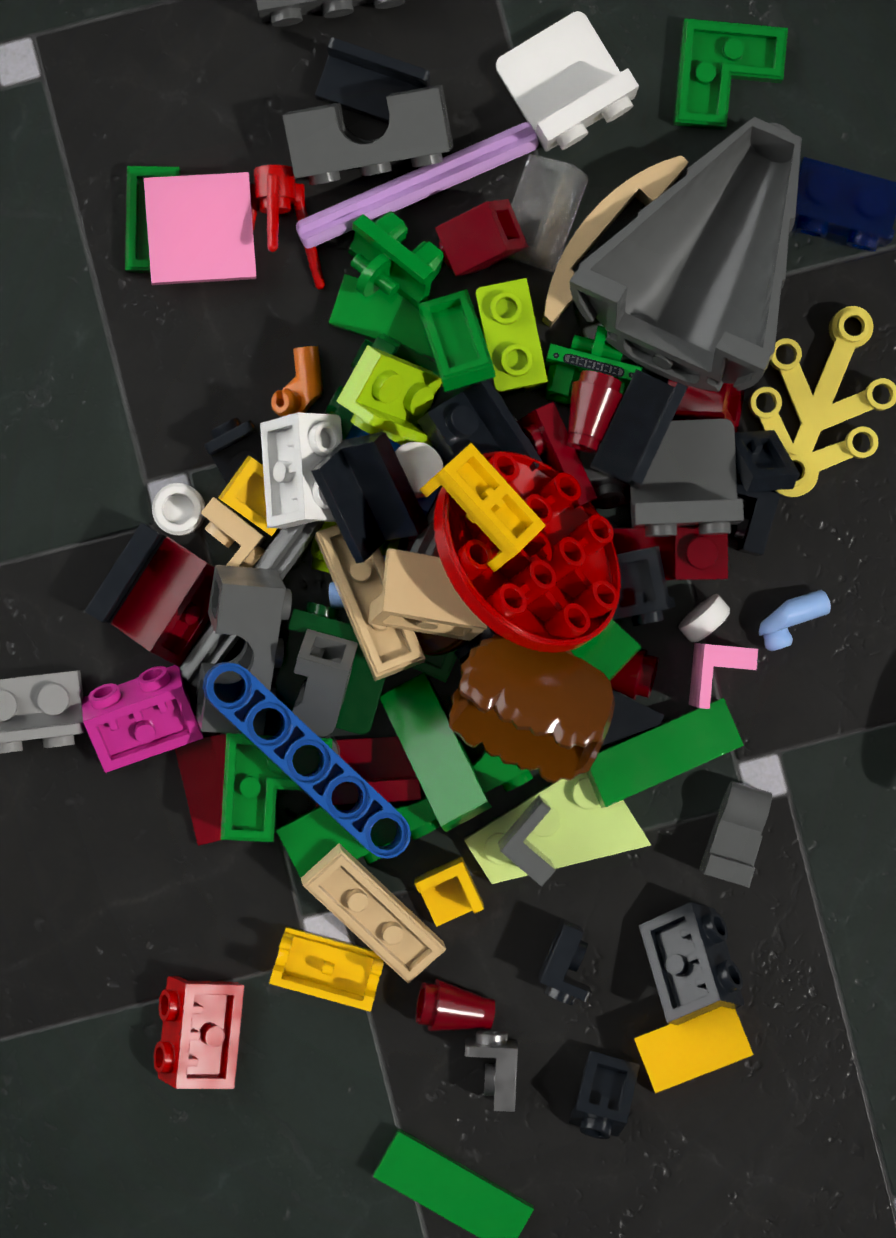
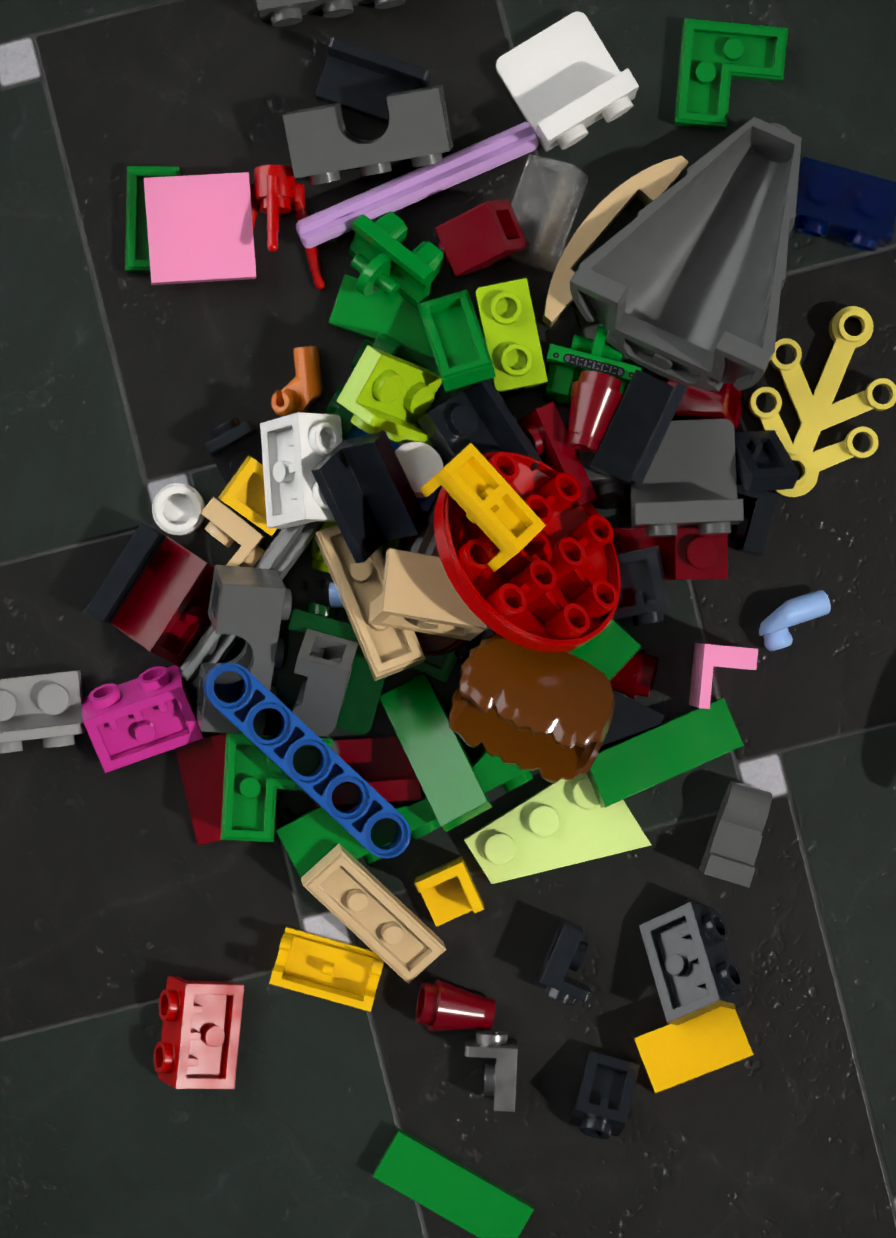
(520, 850): dark grey panel -> none
(704, 618): white tile -> none

